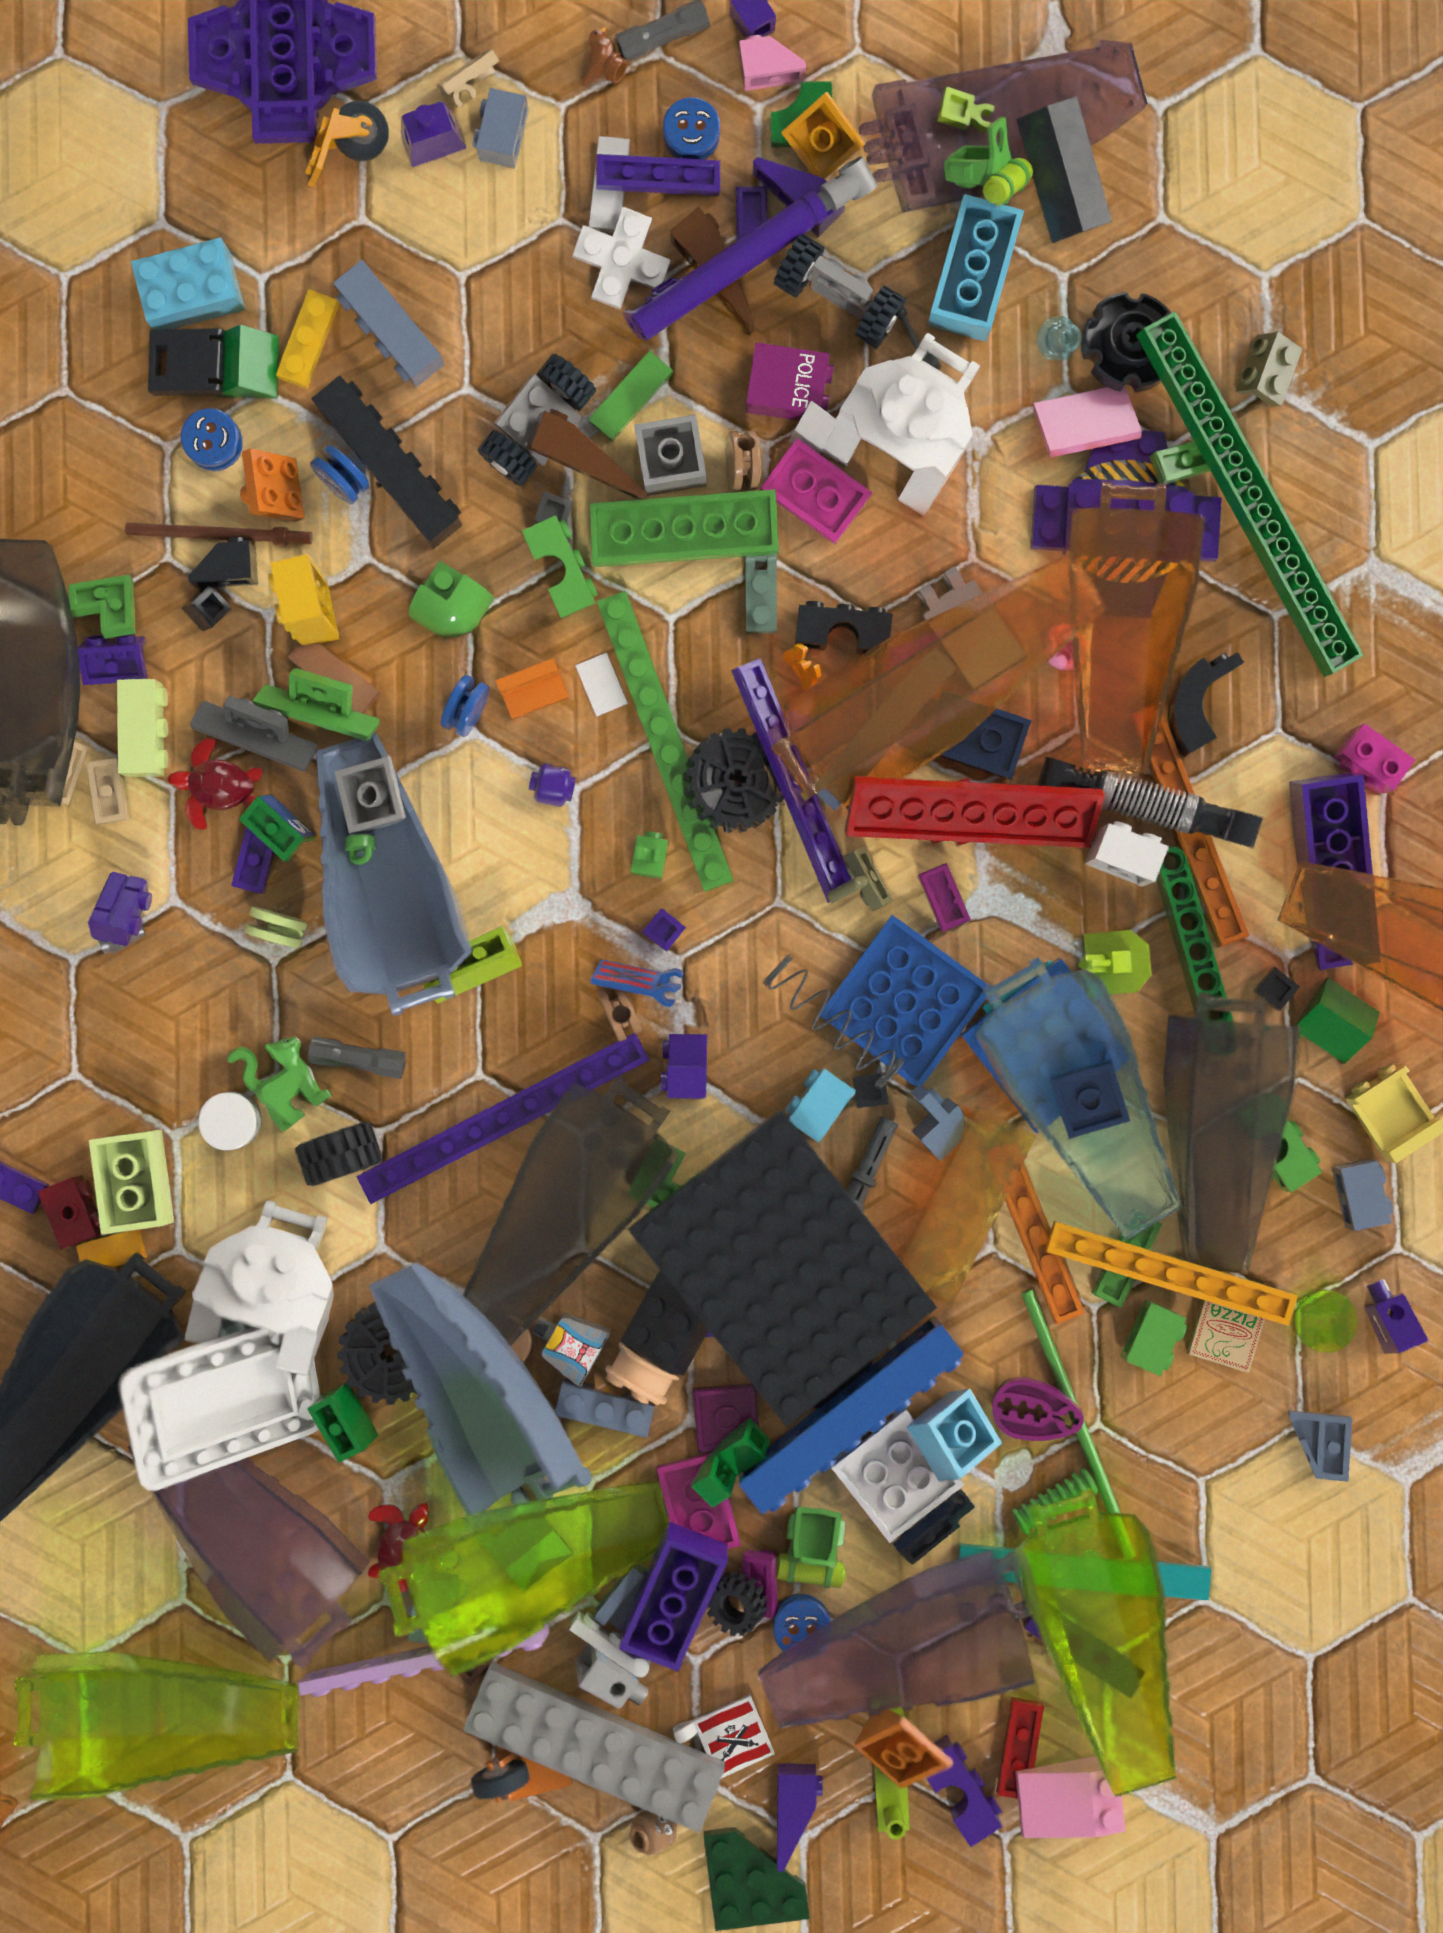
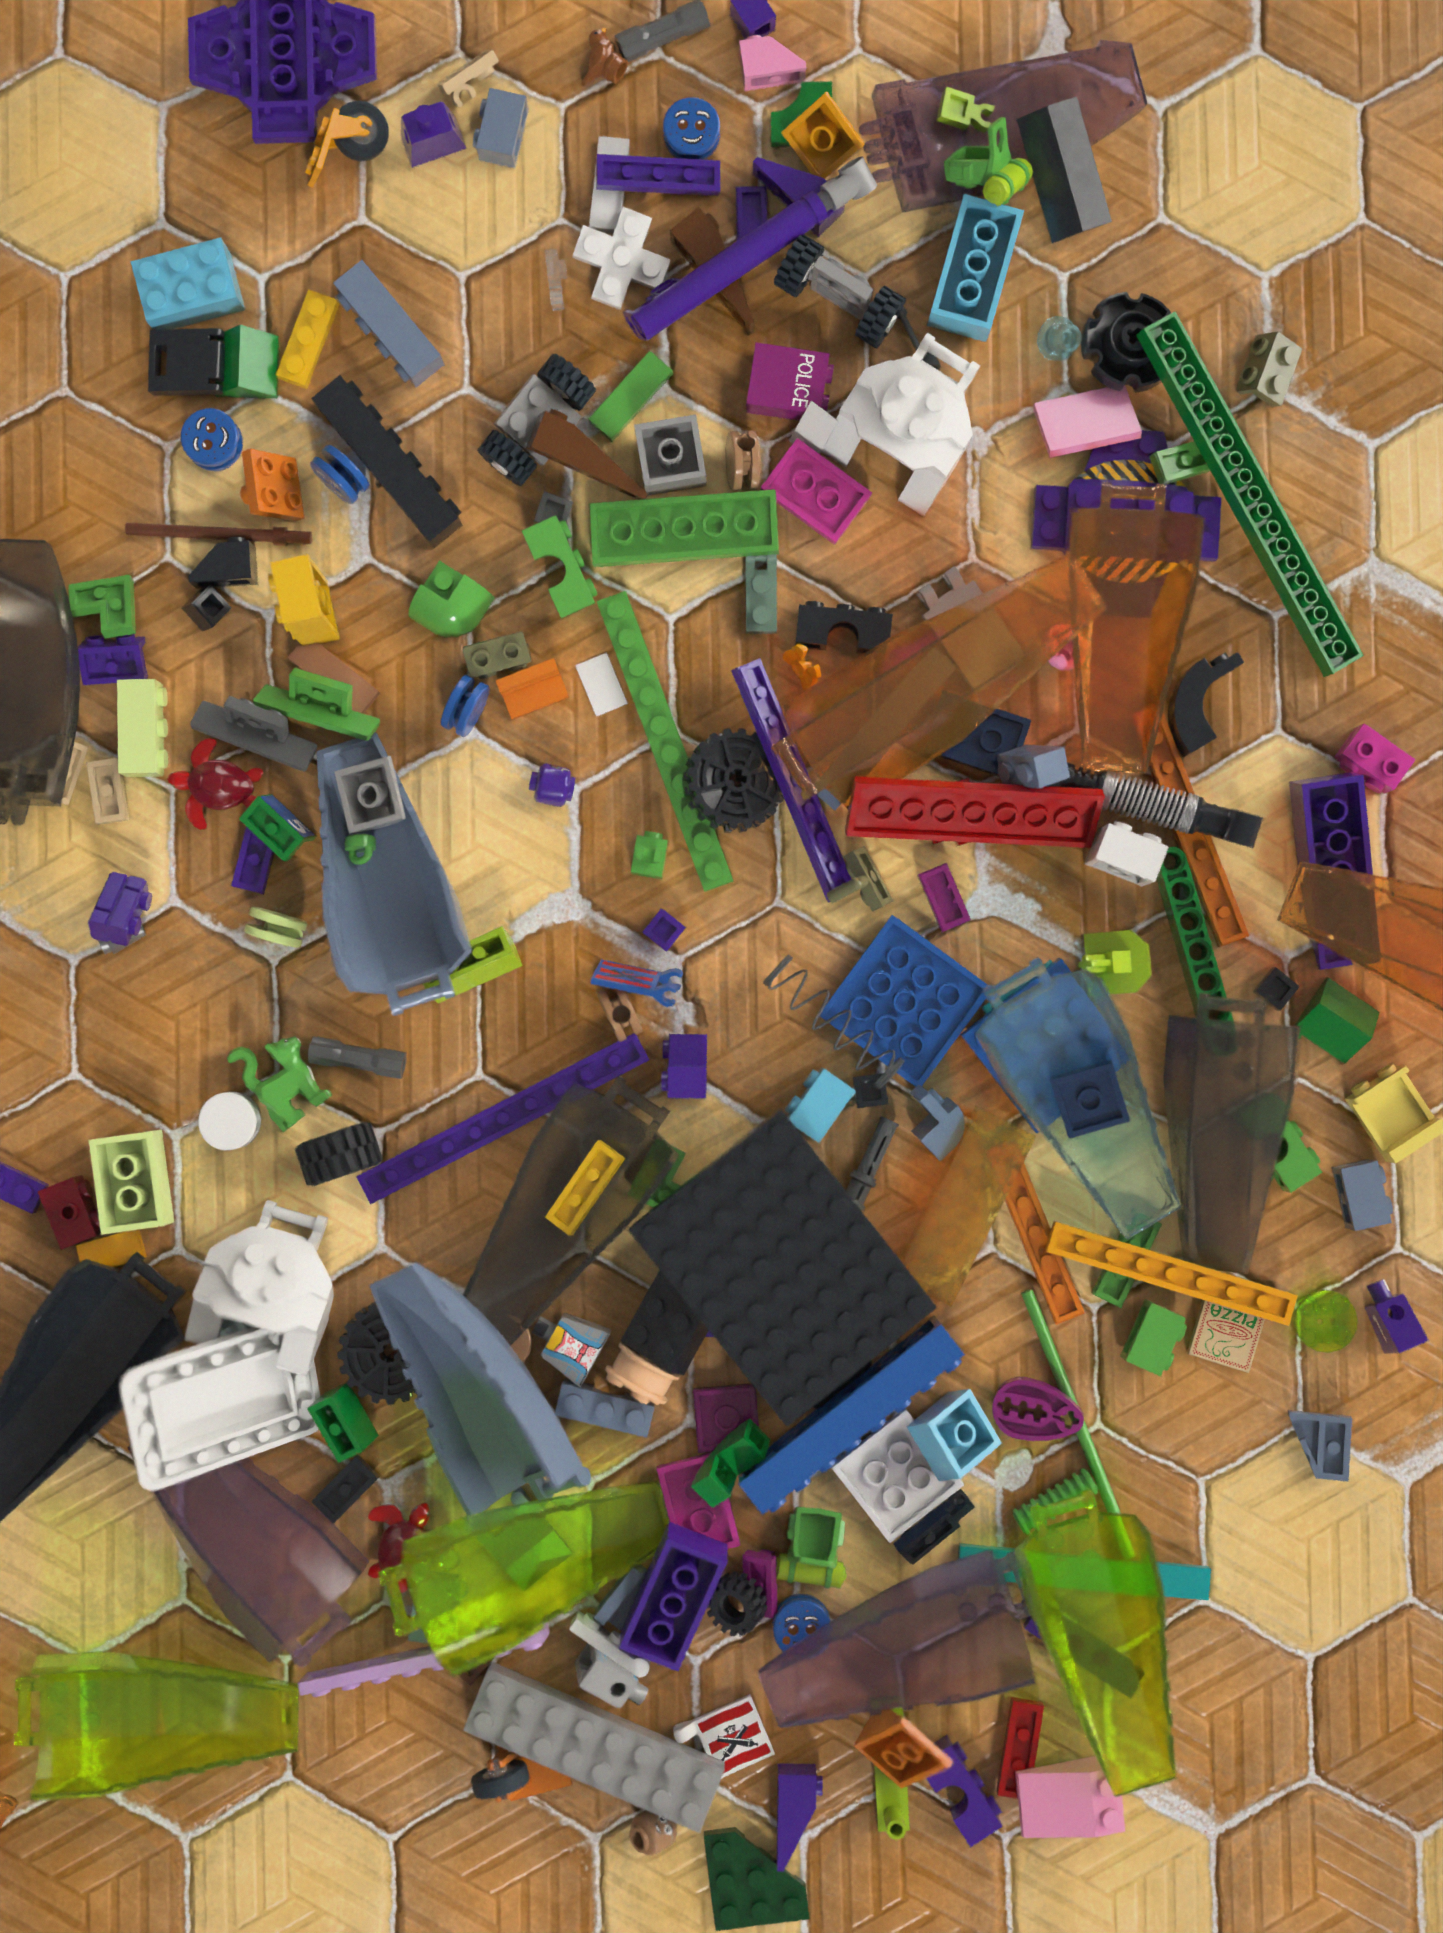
(345, 1489): none -> black plate
(497, 654): none -> olive bracket
(556, 272): none -> clear plate
(585, 1187): none -> yellow plate
(1033, 765): none -> sand blue brick

